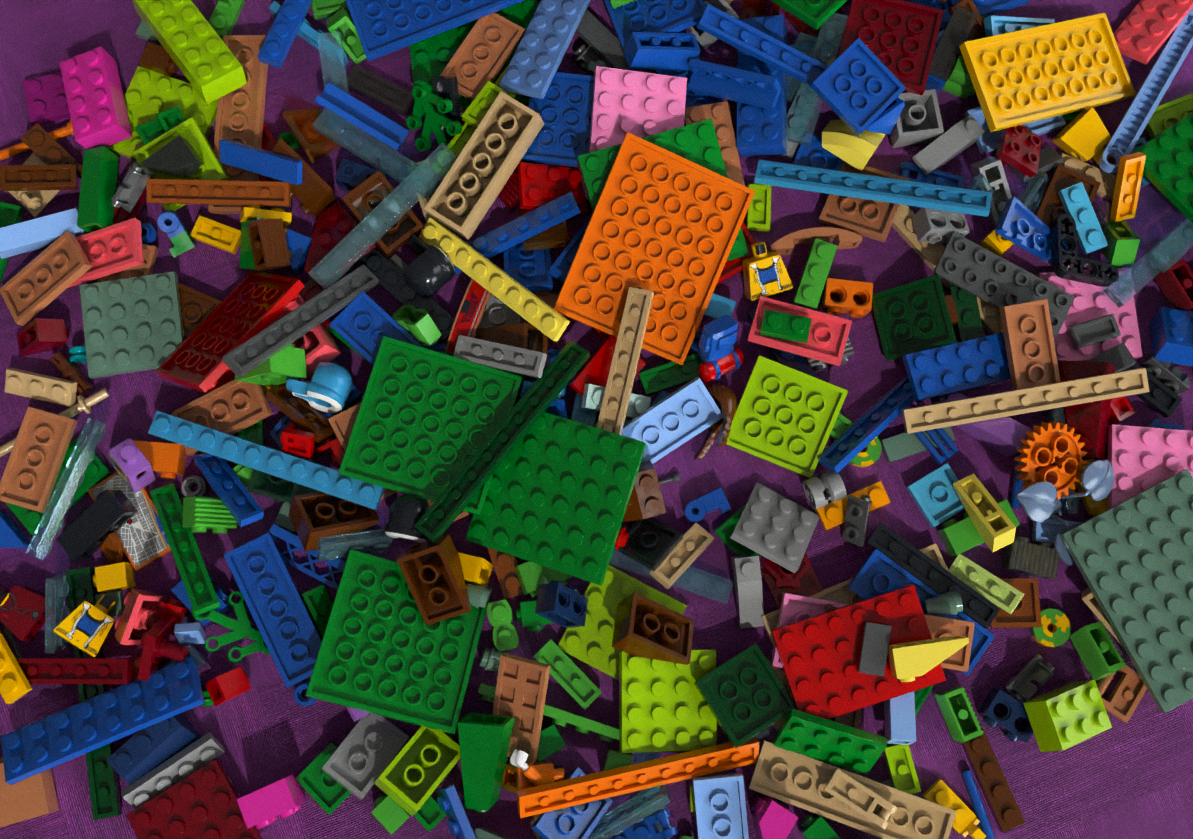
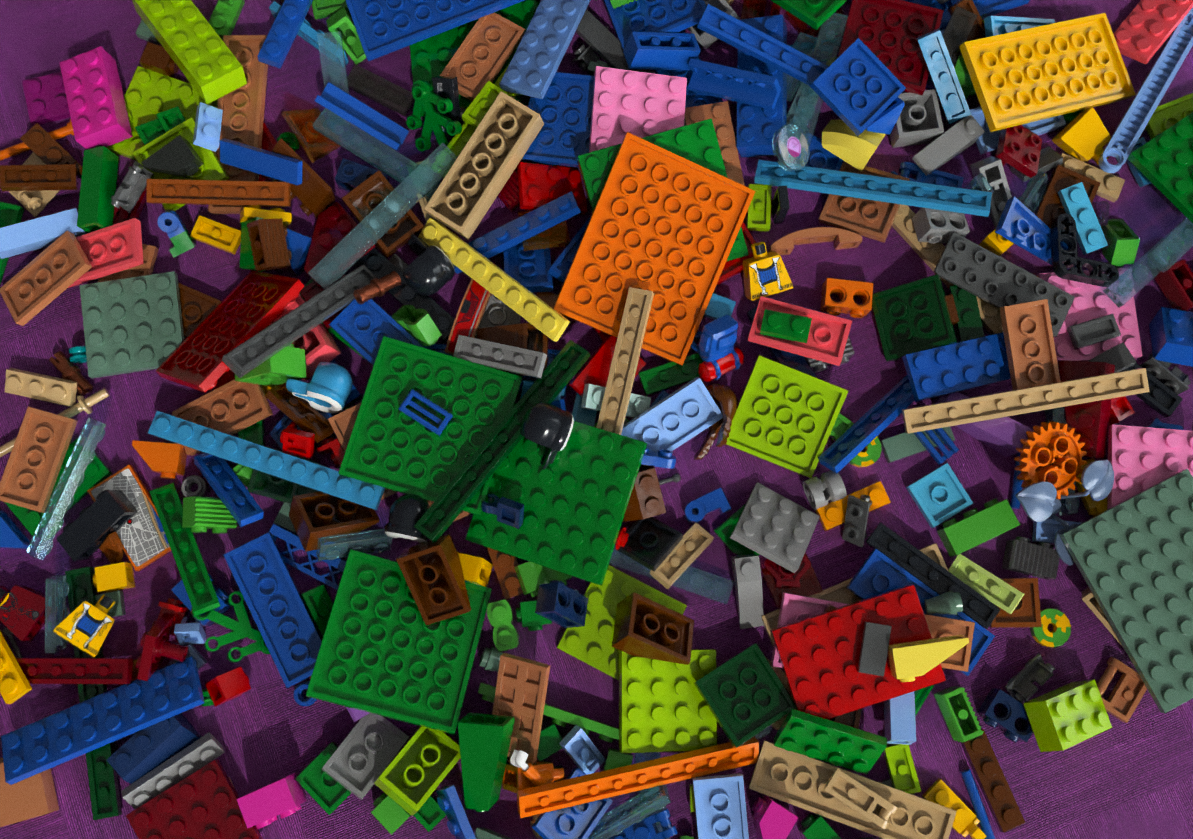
(42, 336): dark red slope -> none
(130, 462): medium lavender torso -> none
(138, 616): coral slope -> none
(151, 233): blue plate -> none
(207, 127): none -> light blue plate
(377, 287): none -> copper pin
(443, 424): none -> blue tile
(478, 595): sand green cone -> none
(507, 510): none -> dark blue plate
(548, 427): none -> black piece
(568, 674): bright green plate -> none
(582, 750): none -> light blue plate
(662, 458): none -> blue plate
(780, 204): none -> black tile
(791, 147): none -> clear light blue tile
(814, 274): bright green brick -> none
(944, 76): none -> dark azure plate
(985, 513): light yellow slope -> none
(1097, 650): bright green brick -> none
(1127, 186): light orange plate -> none

